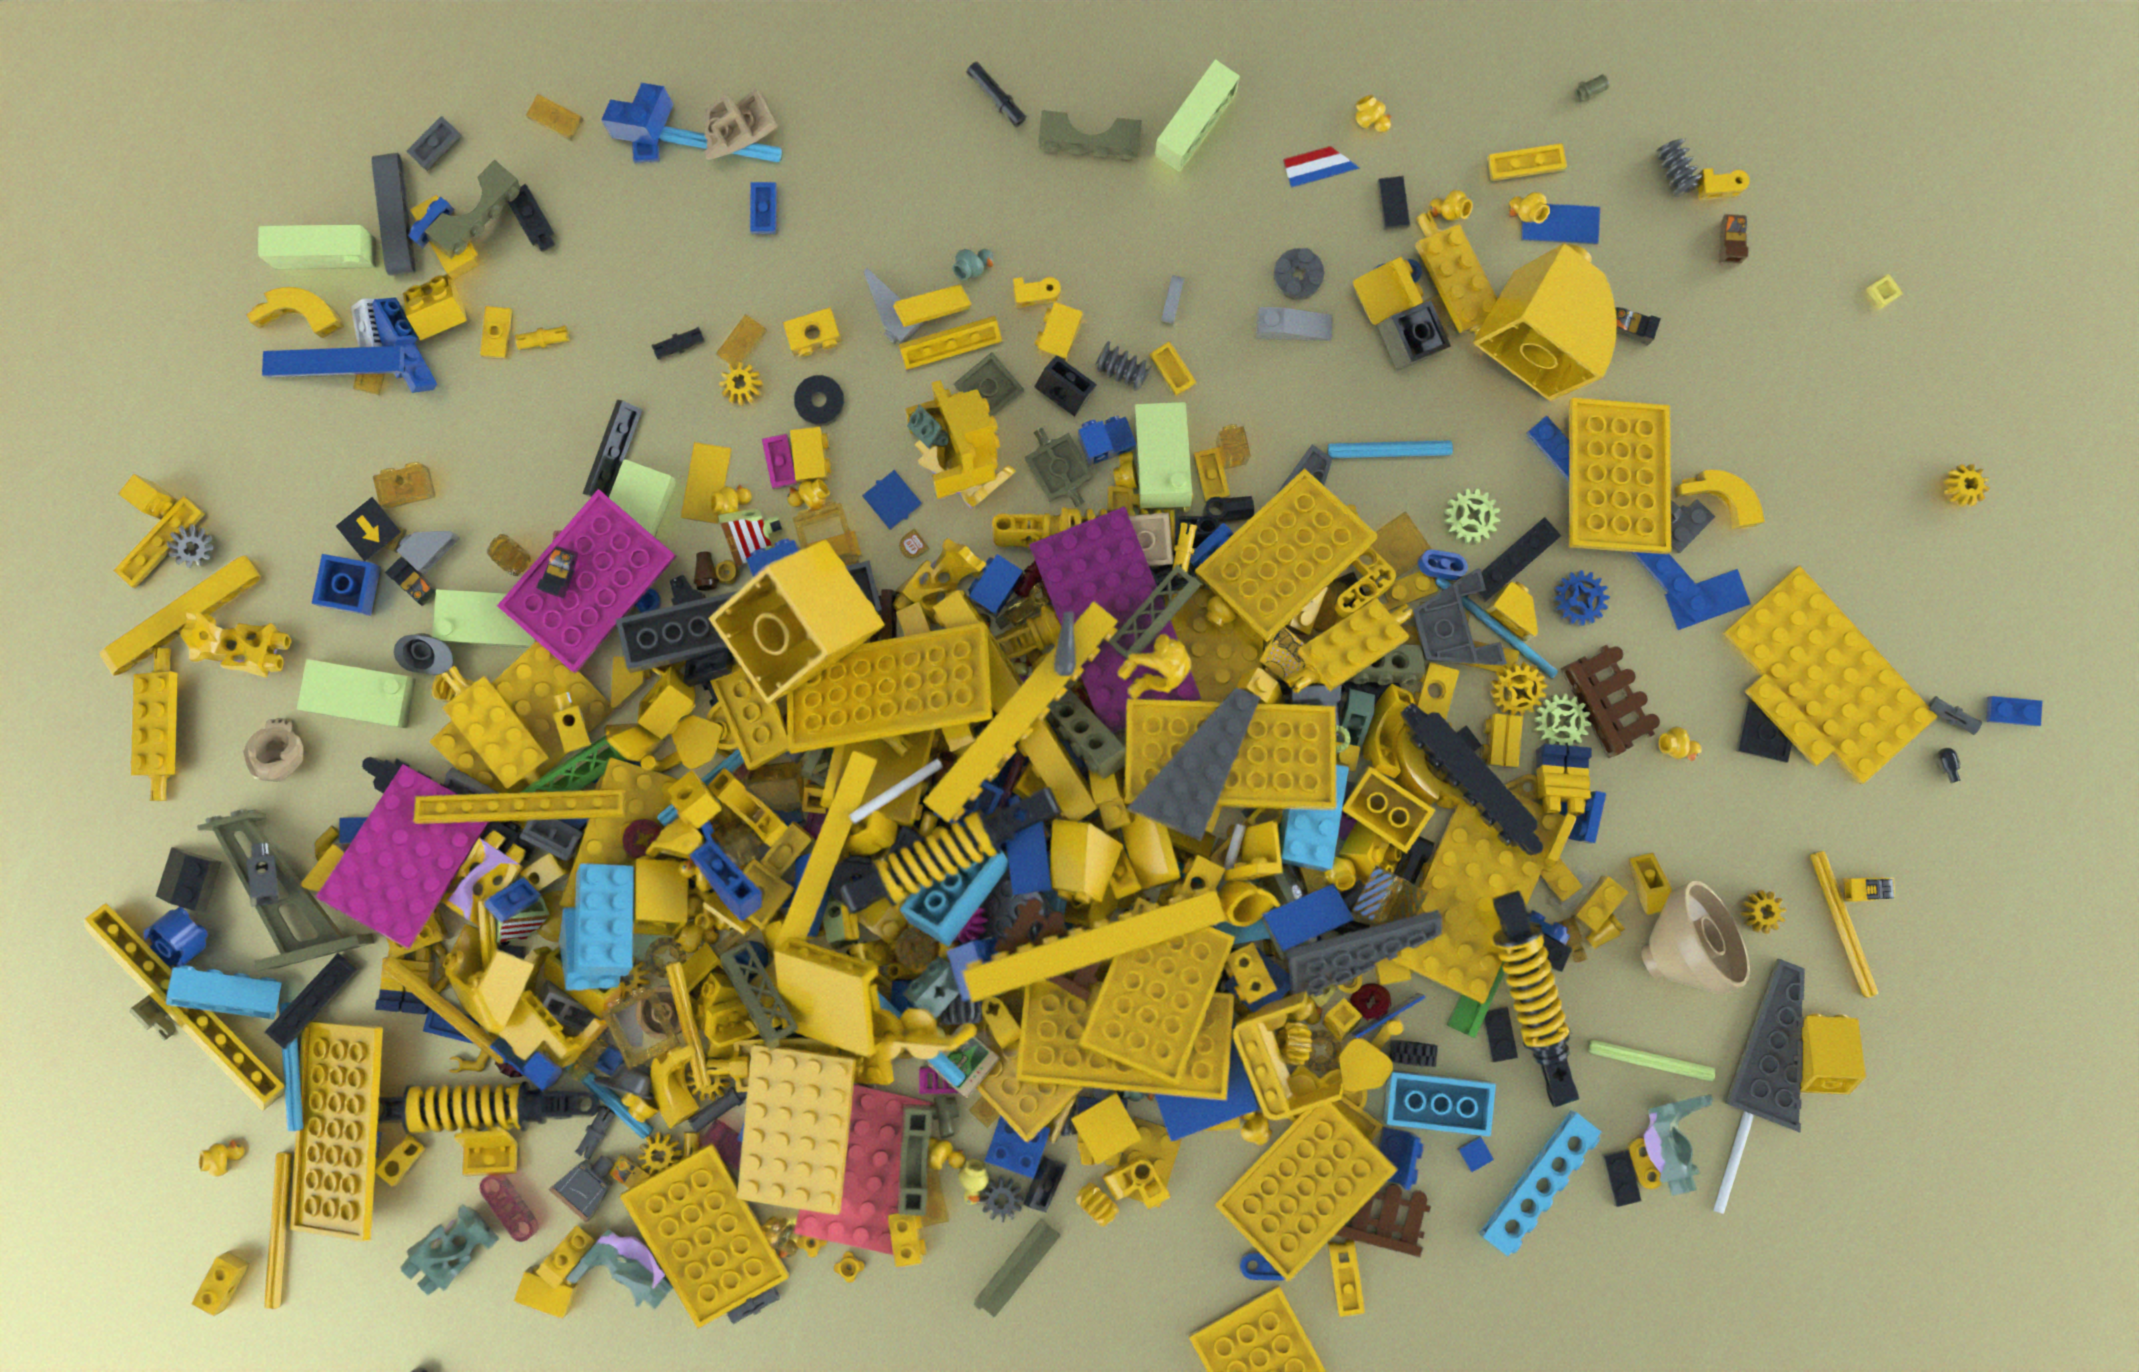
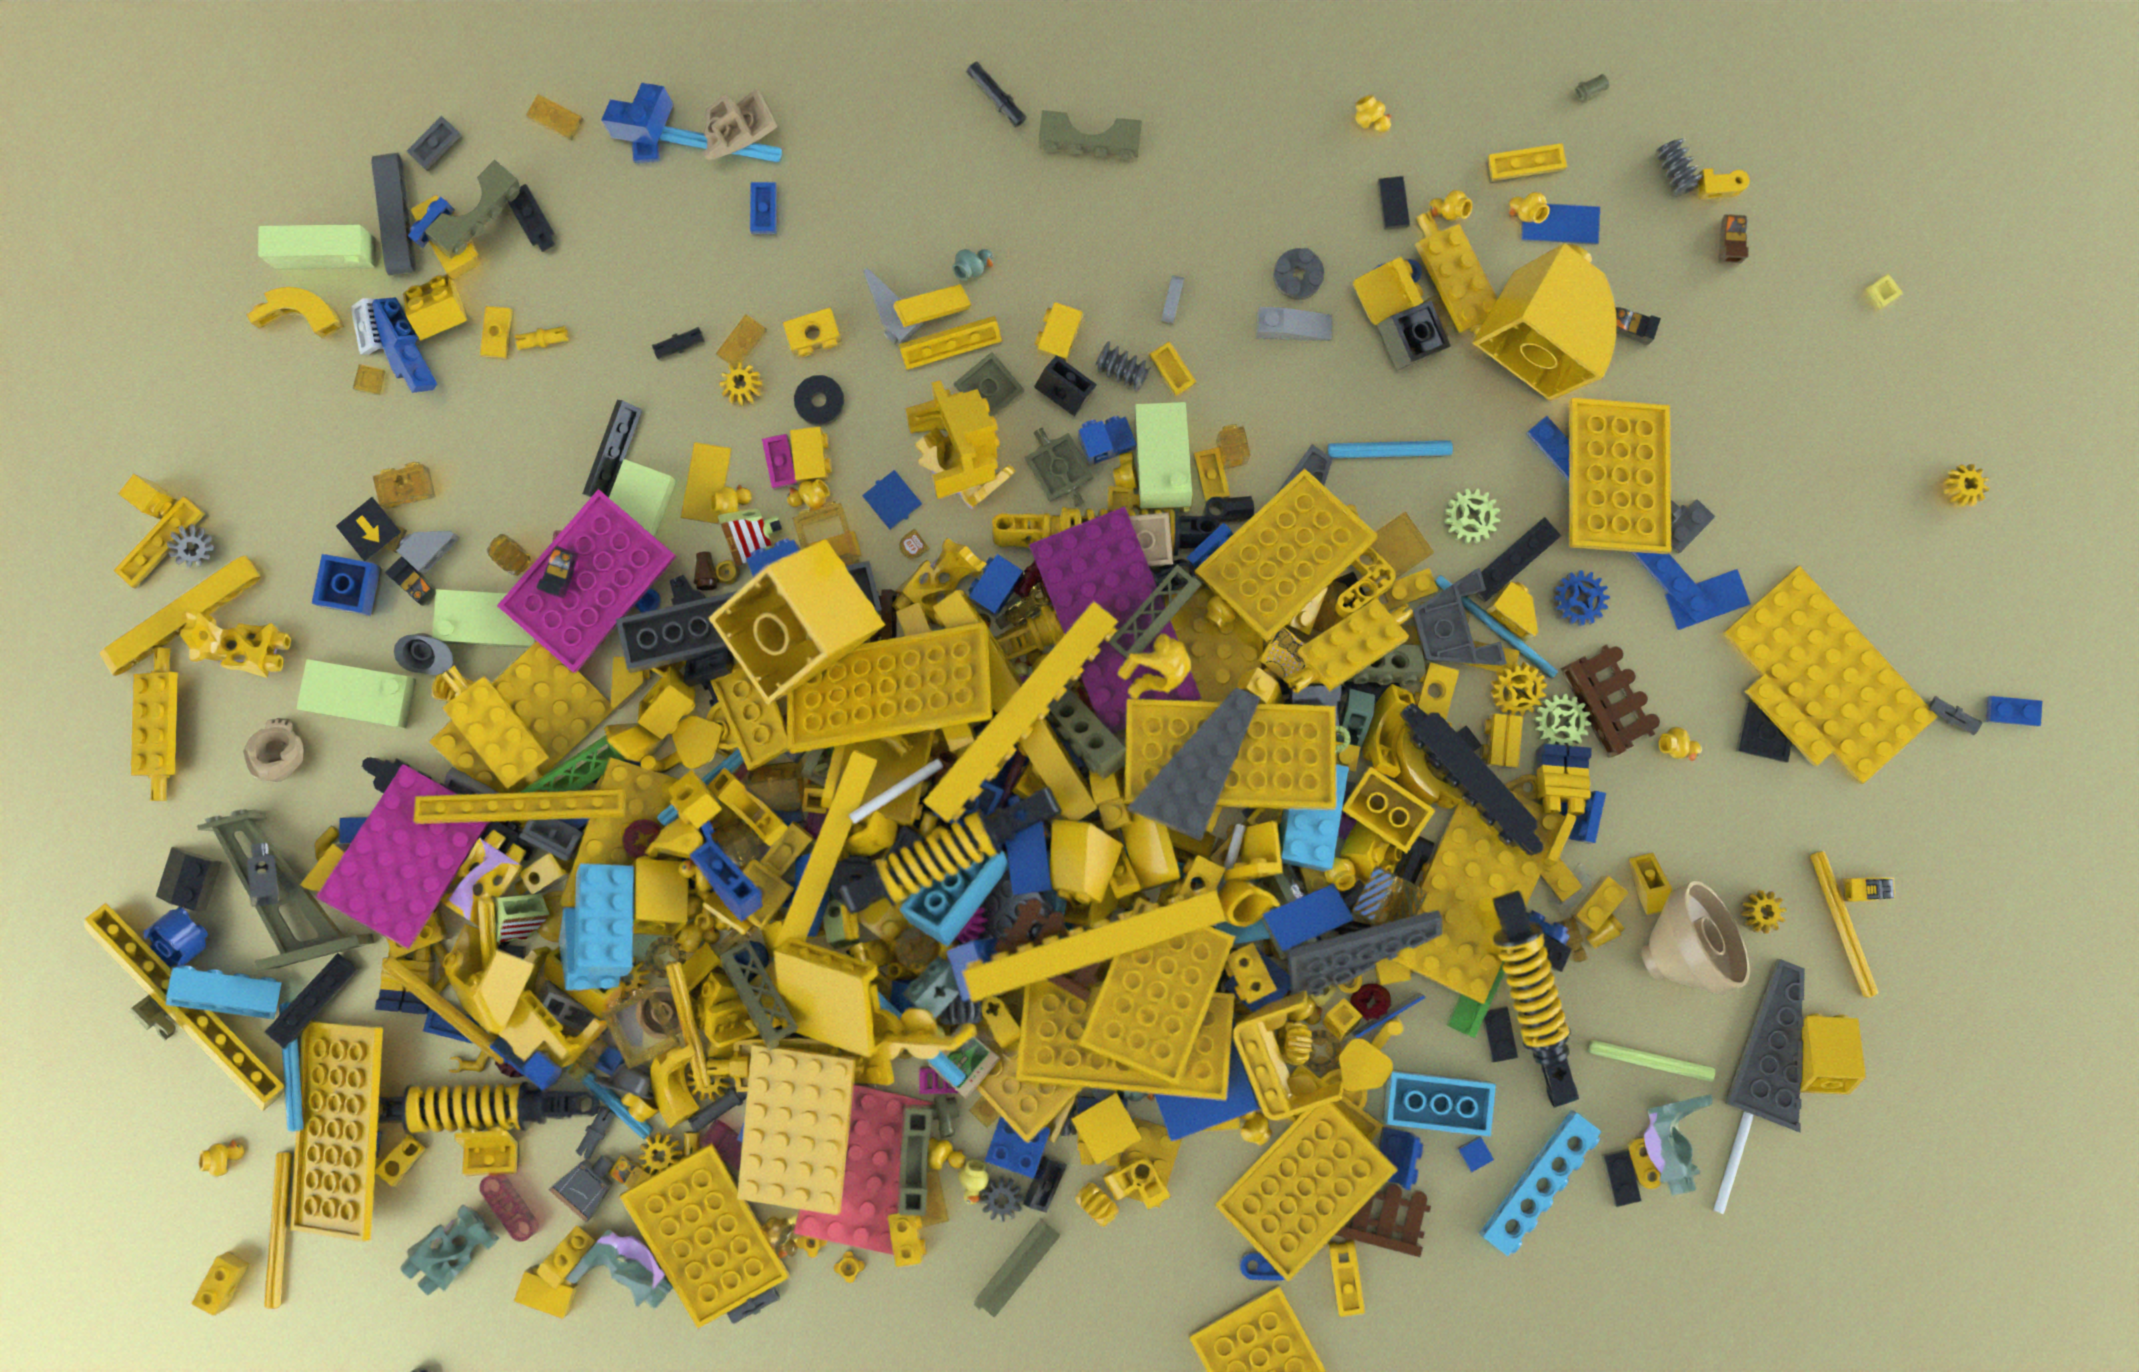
(333, 361): blue tile -> none
(512, 900): blue plate -> none
(572, 736): yellow torso -> none
(927, 428): sand green hinge -> none
(1036, 293): yellow leg -> none
(1065, 653): dark grey piece -> none
(1184, 547): yellow pin -> none
(1197, 115): yellowish green brick -> none
(1316, 166): sticker -> none
(1413, 1053): black tyre -> none
(1440, 564): blue plate -> none
(1736, 494): yellow arch -> none
(1949, 763): black cylinder -> none

